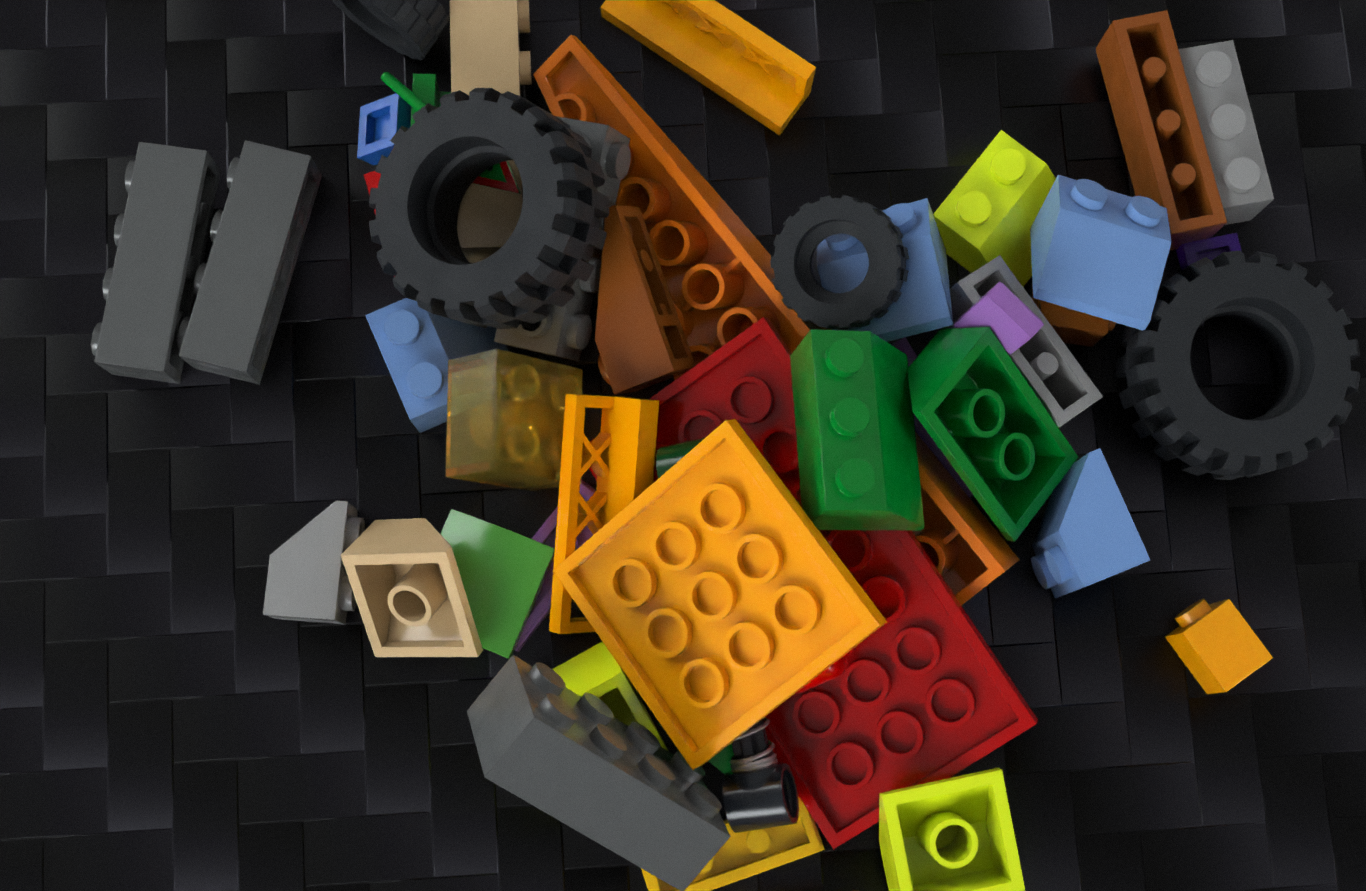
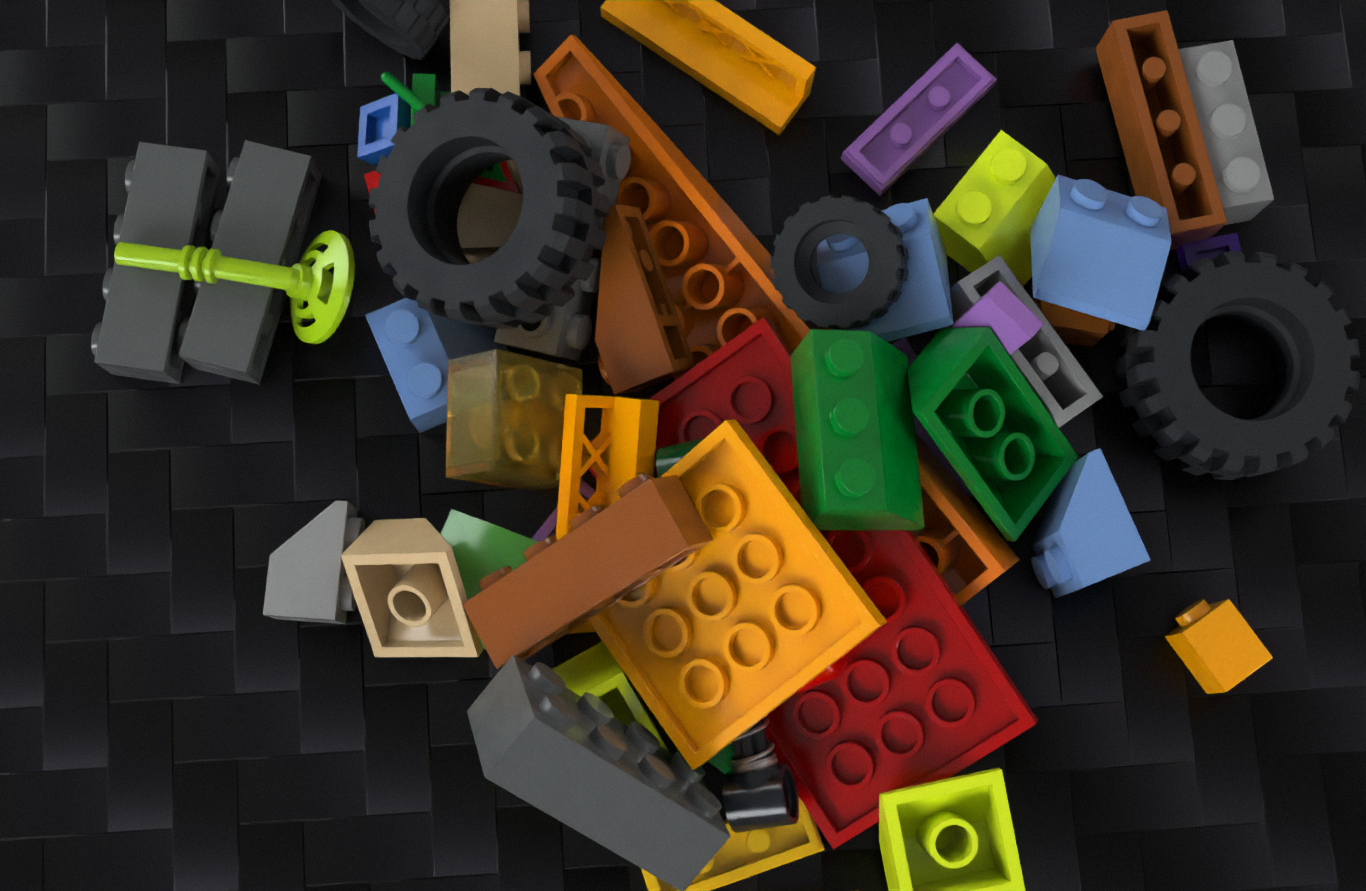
(300, 281): none -> lime dish
(586, 569): none -> dark orange brick
(918, 119): none -> medium lavender tile

